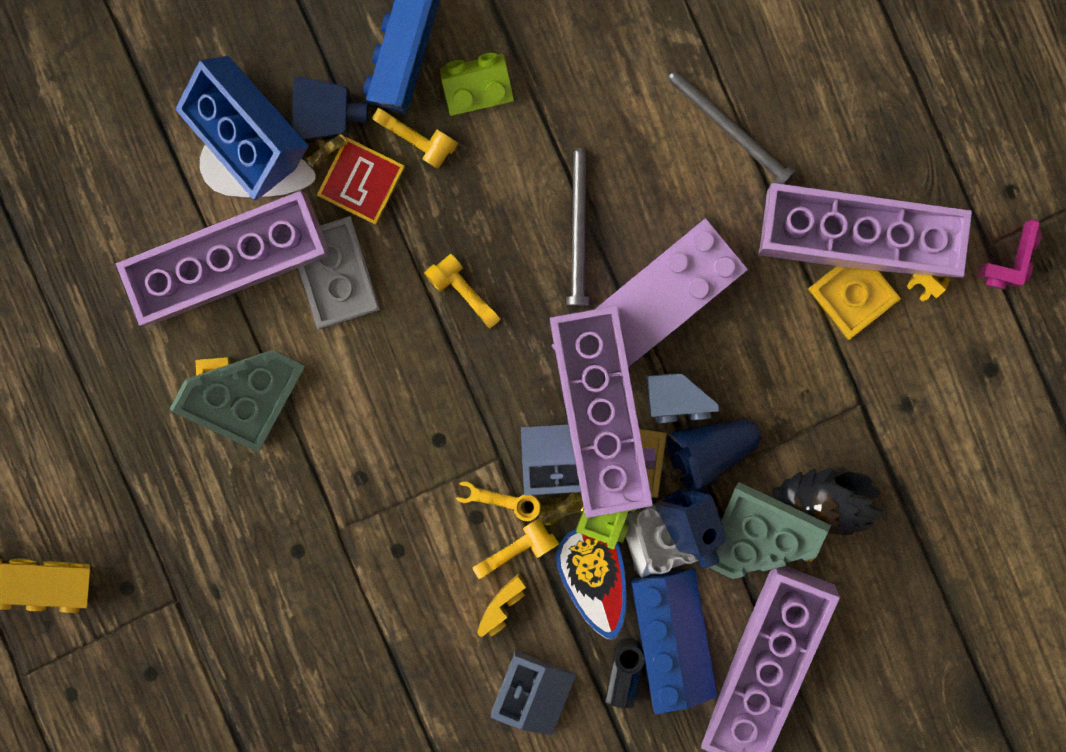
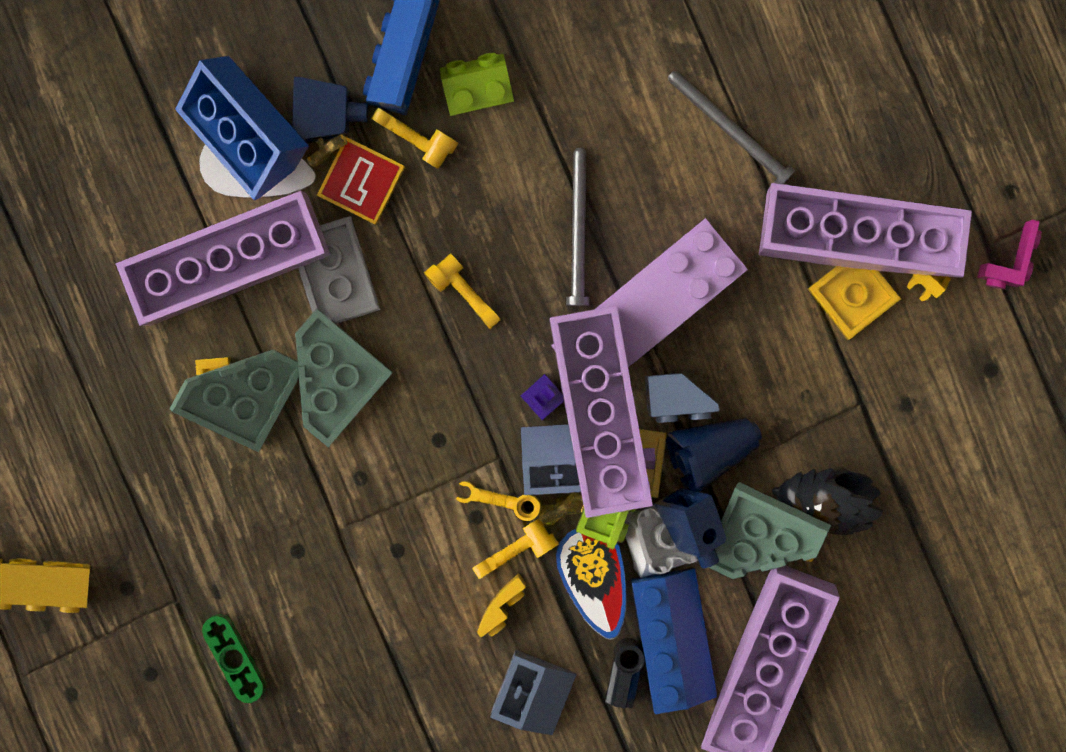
(228, 671): none -> green beam
(334, 376): none -> sand green plate
(543, 397): none -> dark purple tile

